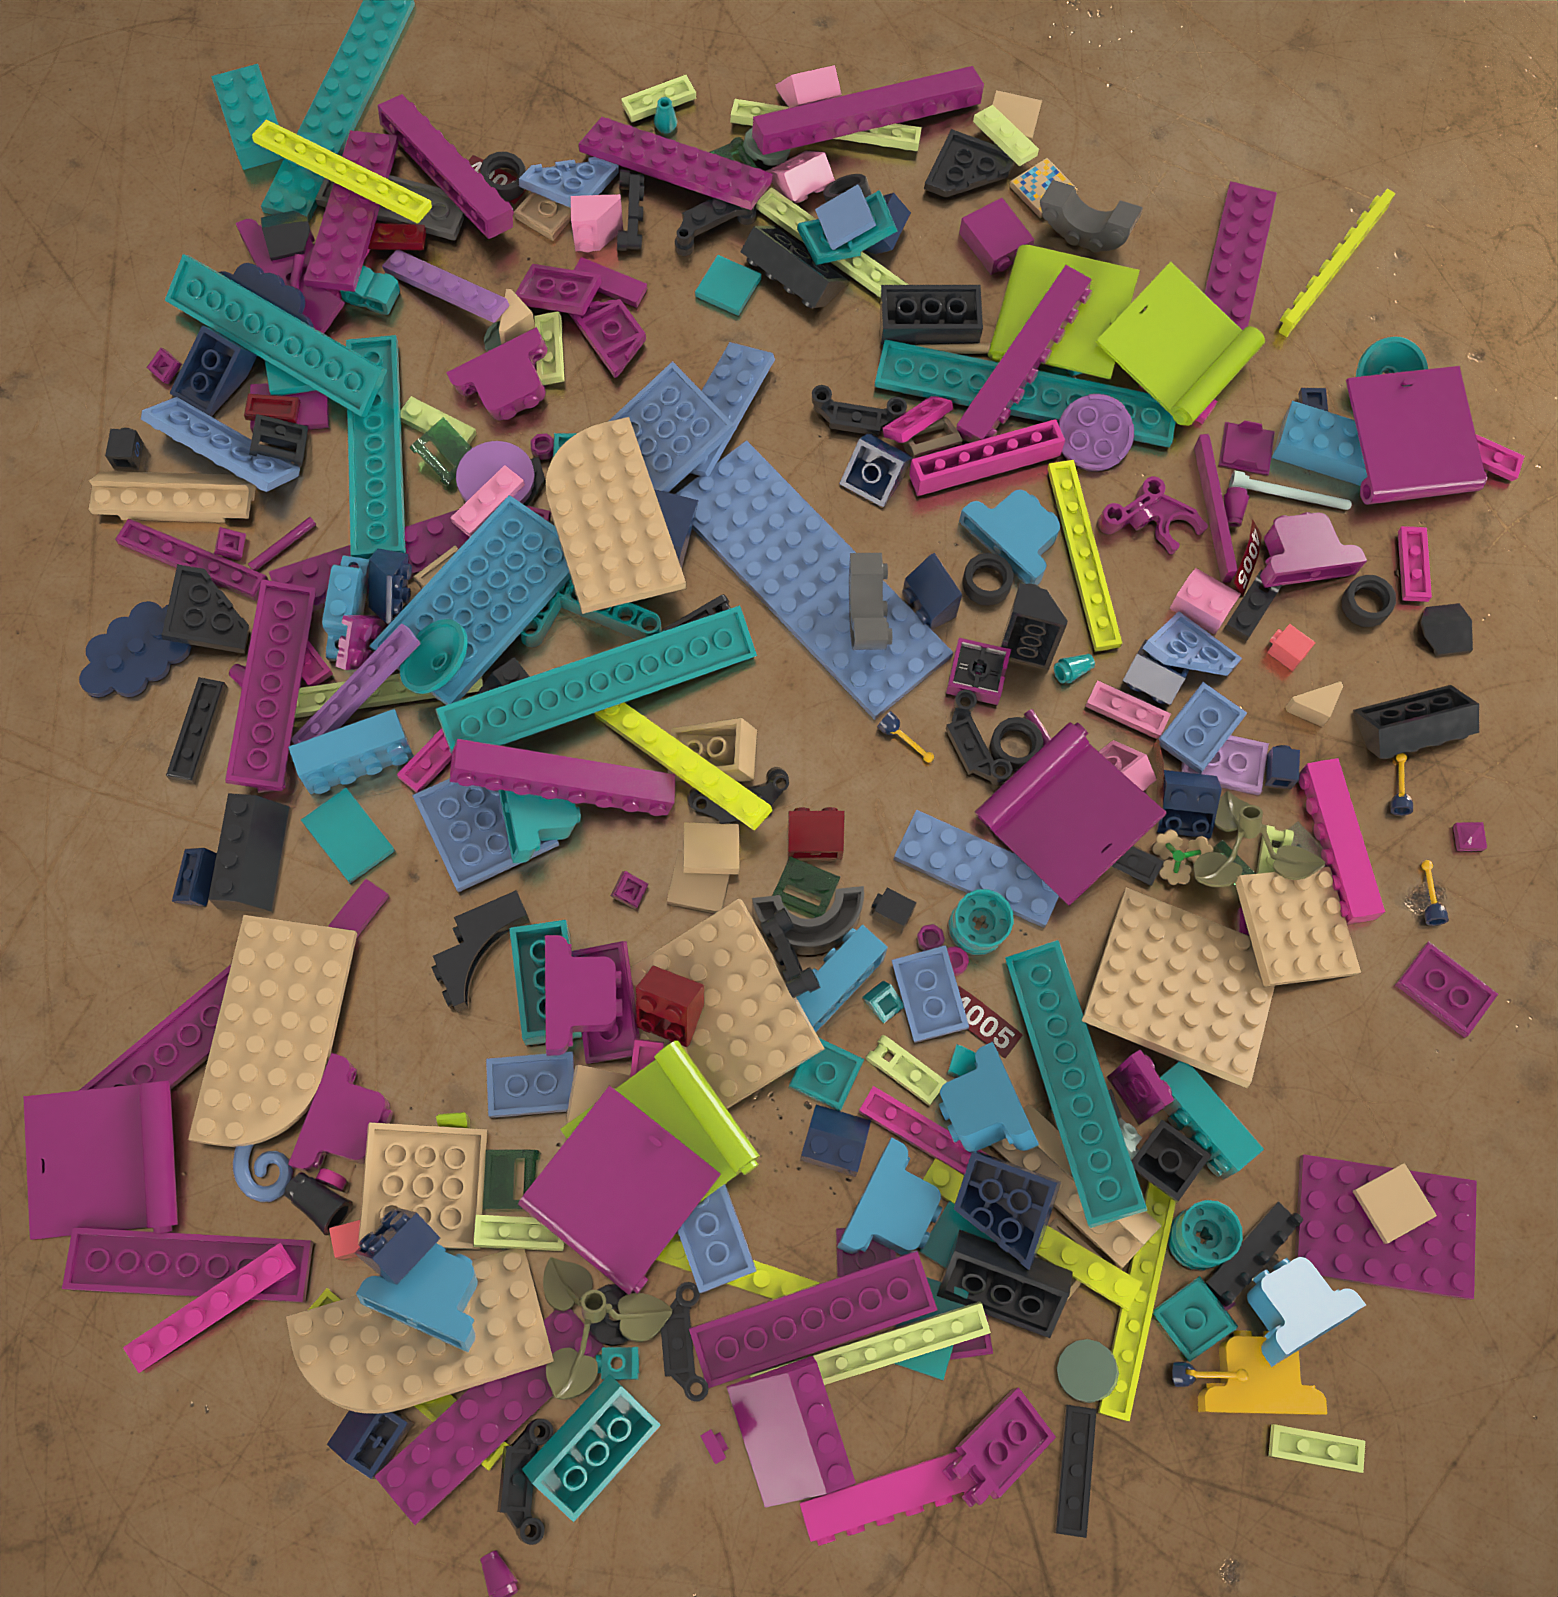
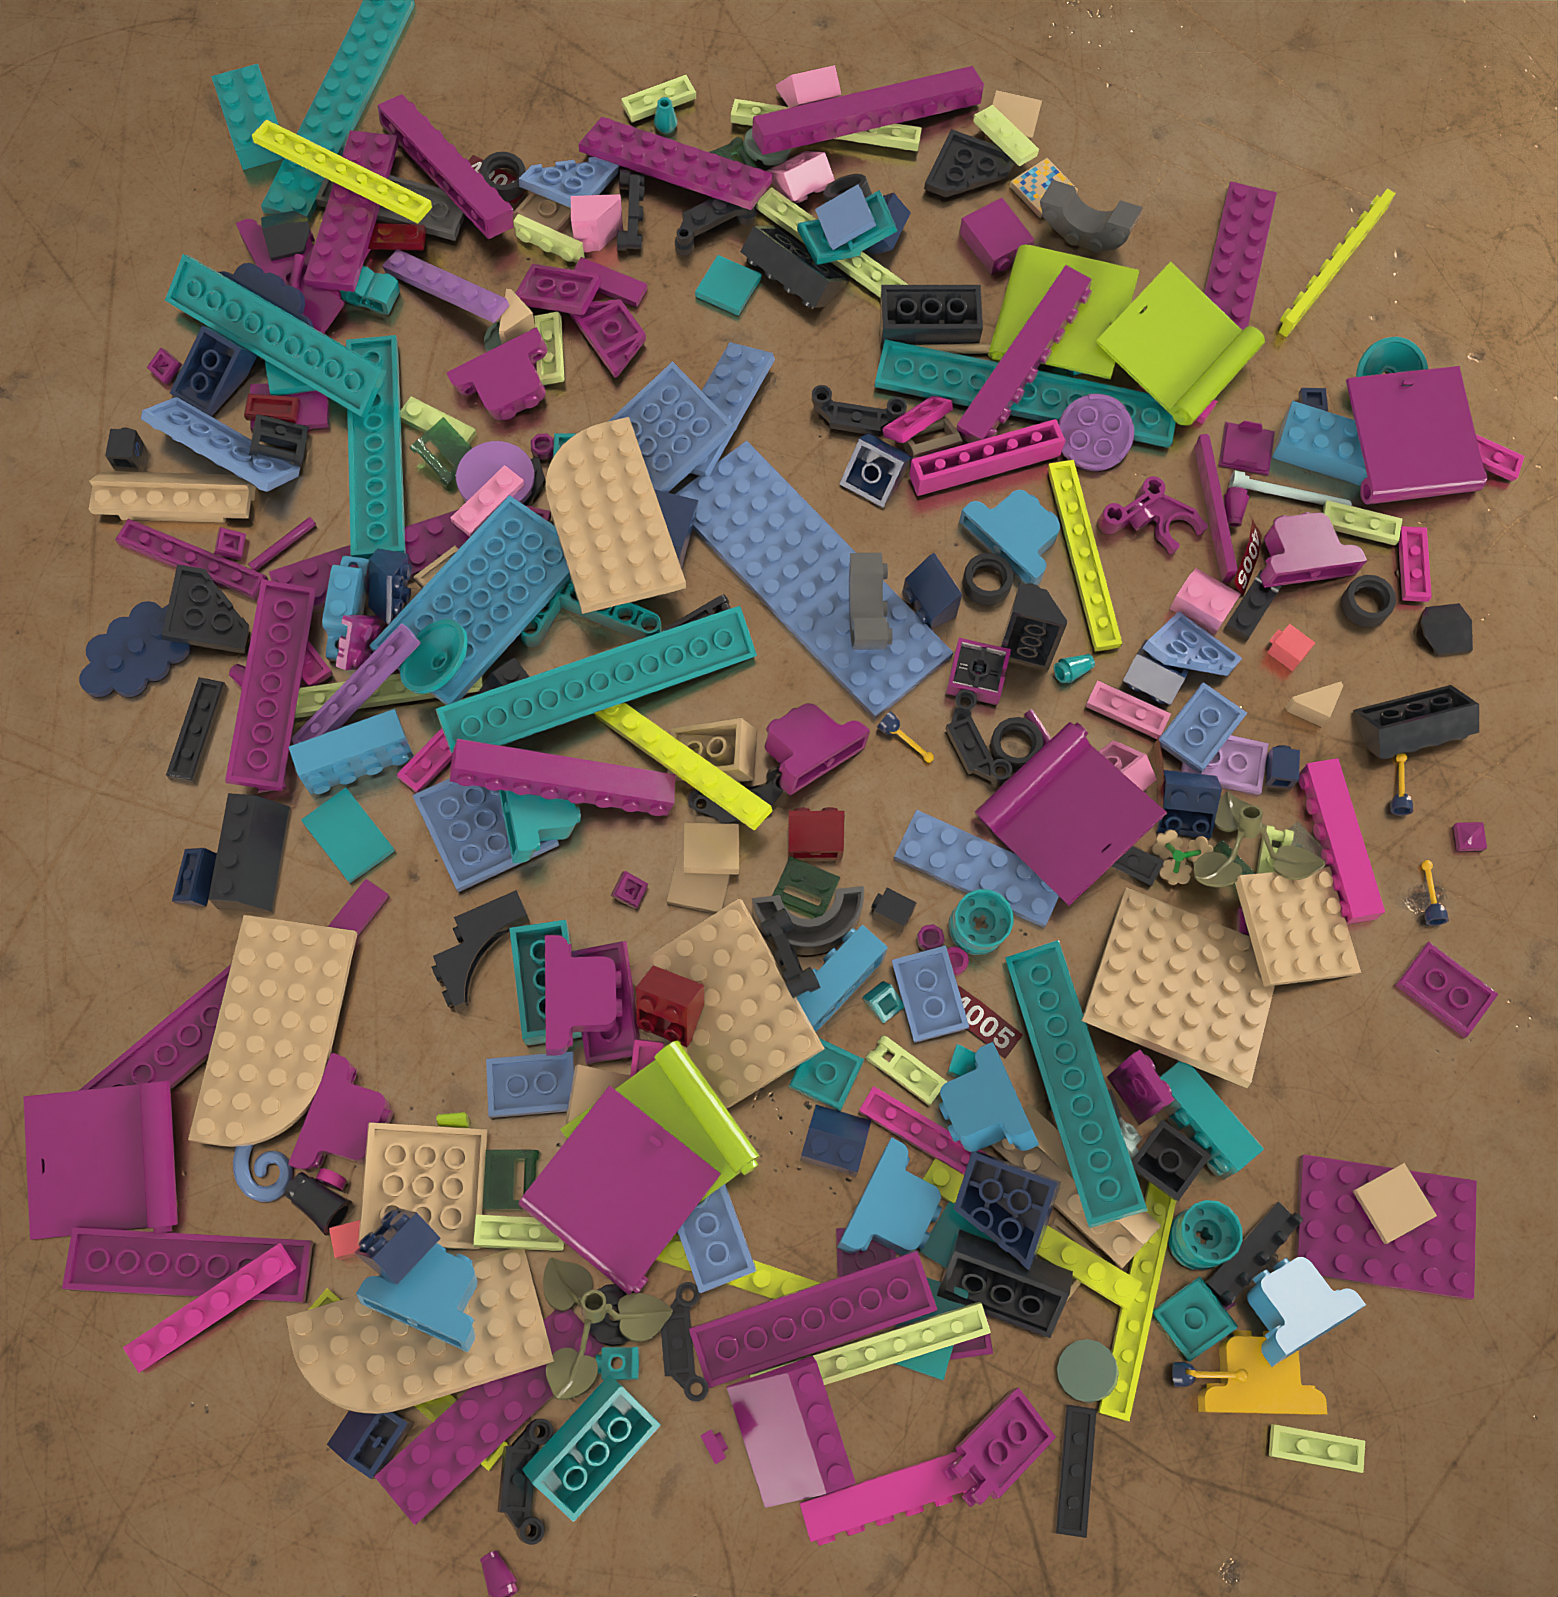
(548, 239): none -> yellowish green plate
(811, 744): none -> magenta brick
(1363, 522): none -> yellowish green plate

